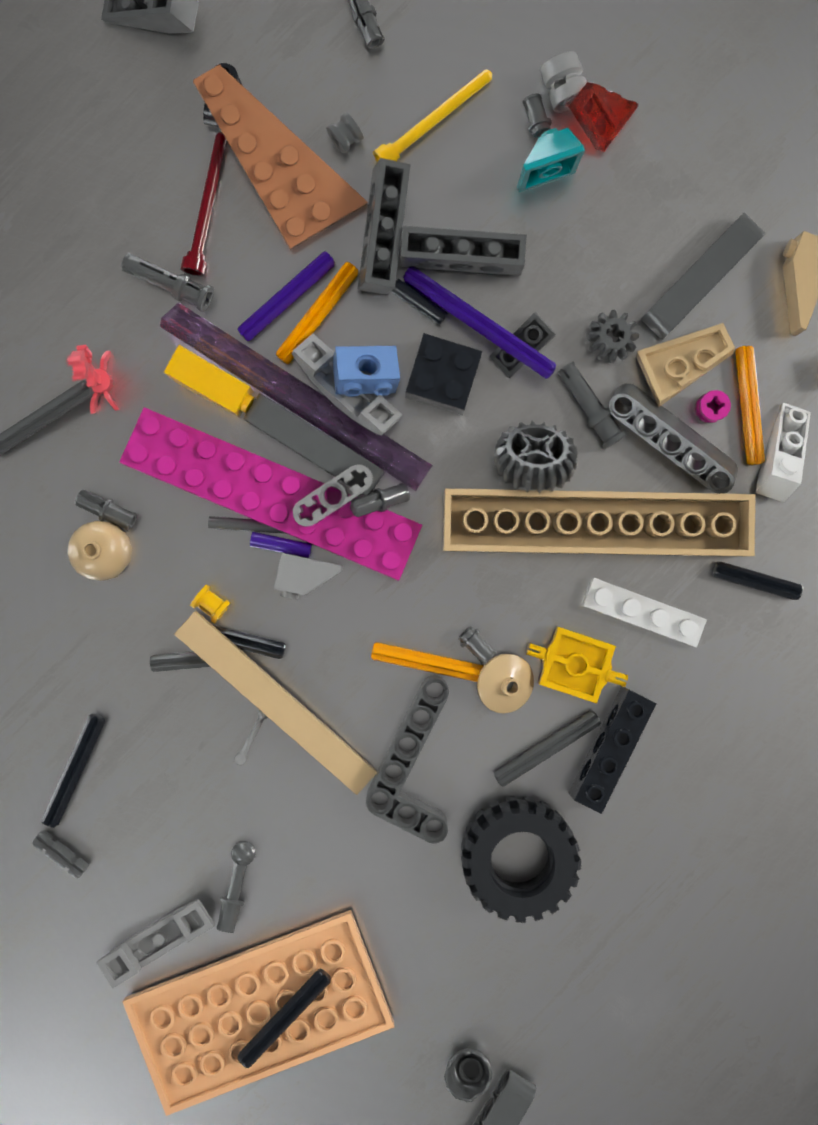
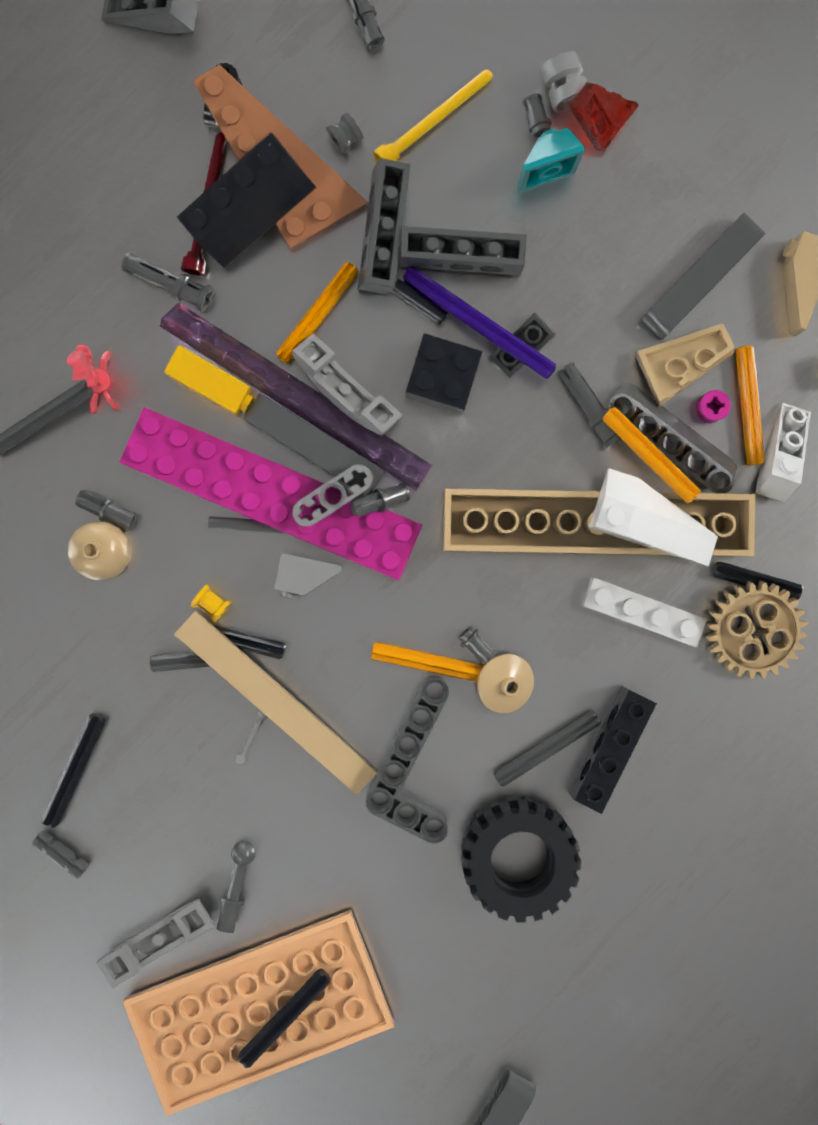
(246, 201): none -> black slope
(280, 545): dark purple piece -> none
(286, 296): dark purple axle -> none
(378, 360): medium blue brick -> none
(468, 1074): dark grey hair -> none
(543, 457): dark grey gear -> none
(577, 664): yellow plate -> none
(605, 343): dark grey gear -> none
(645, 517): none -> white wedge
(651, 455): none -> light orange axle
(781, 617): none -> tan gear

